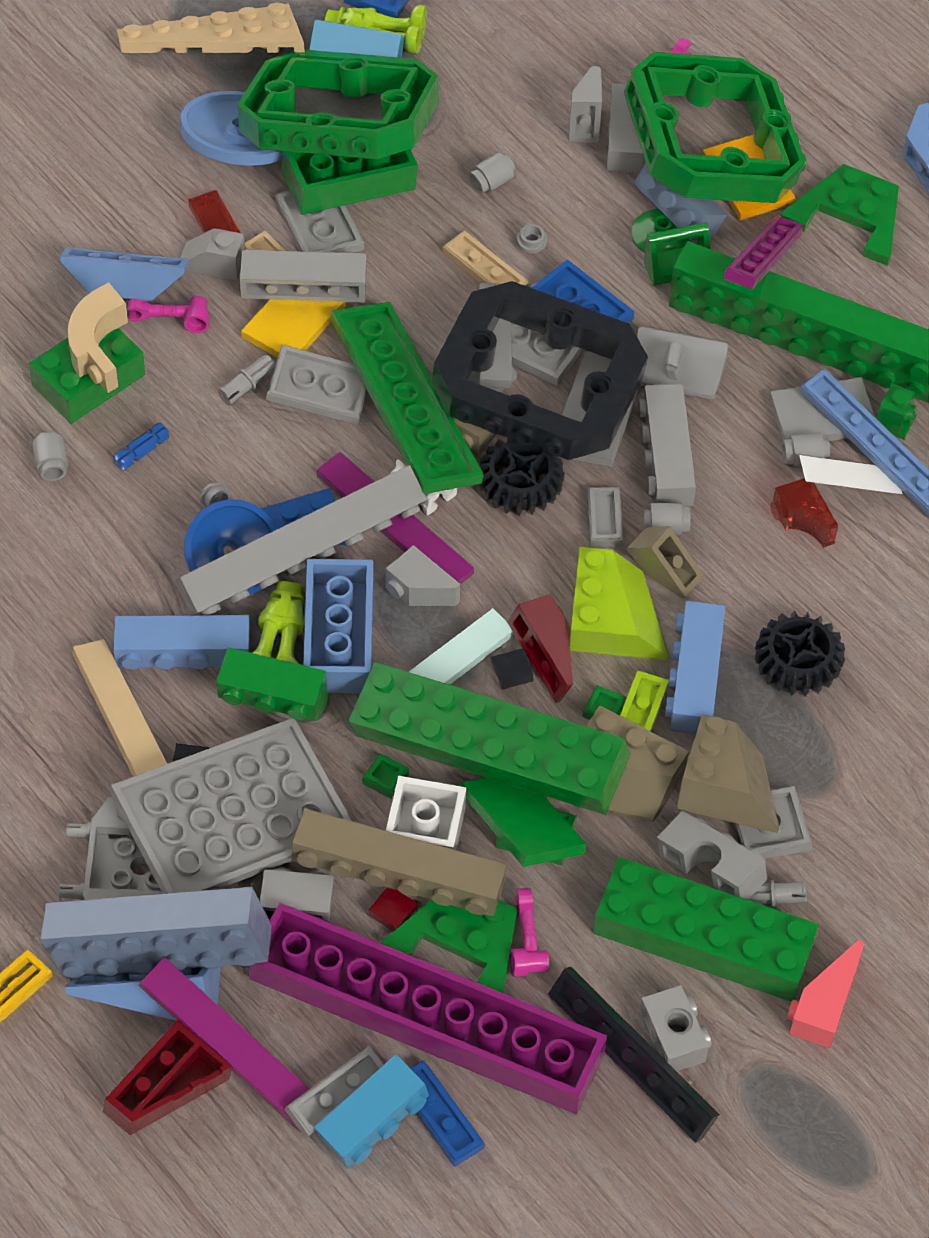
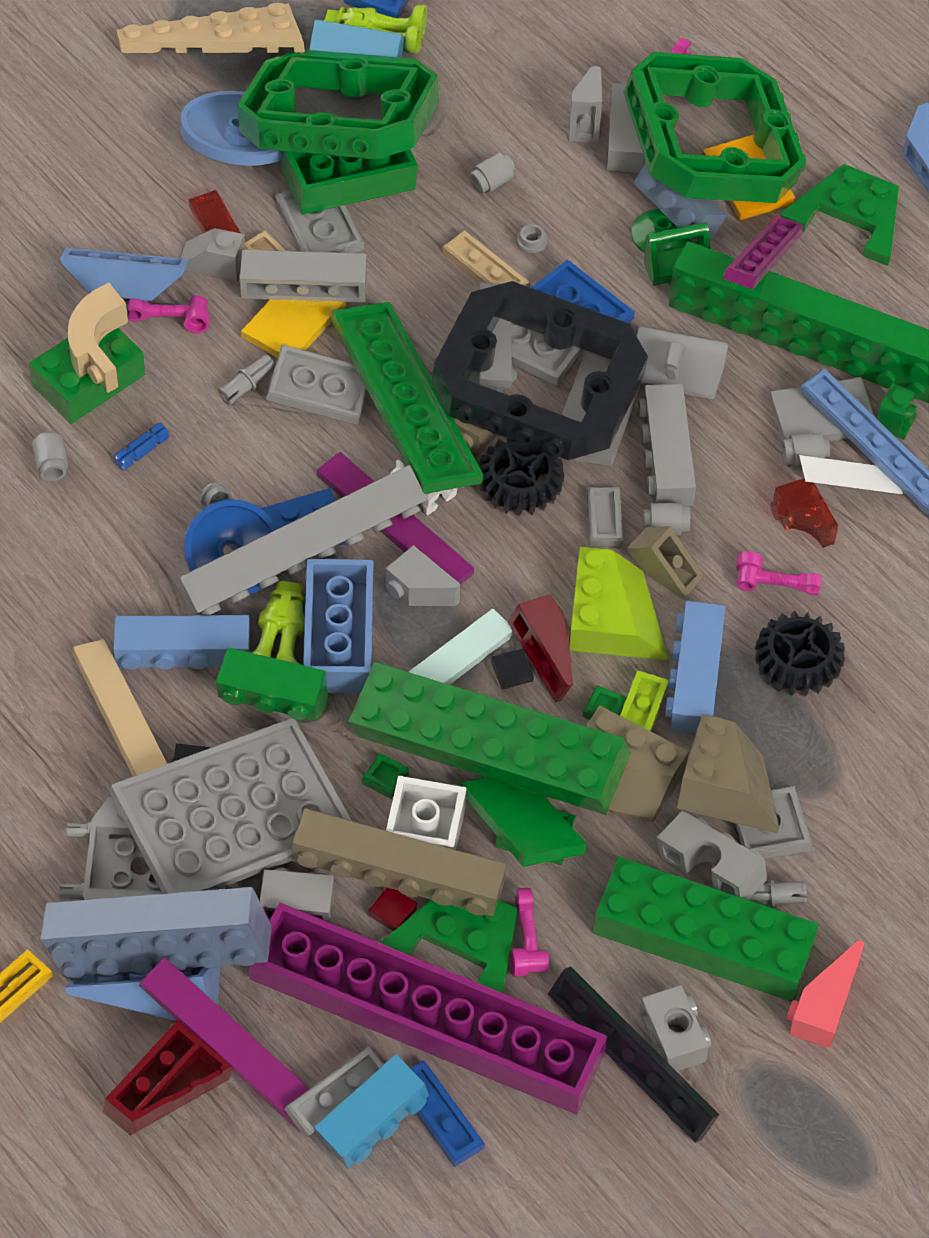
(750, 573): none -> dark pink brick

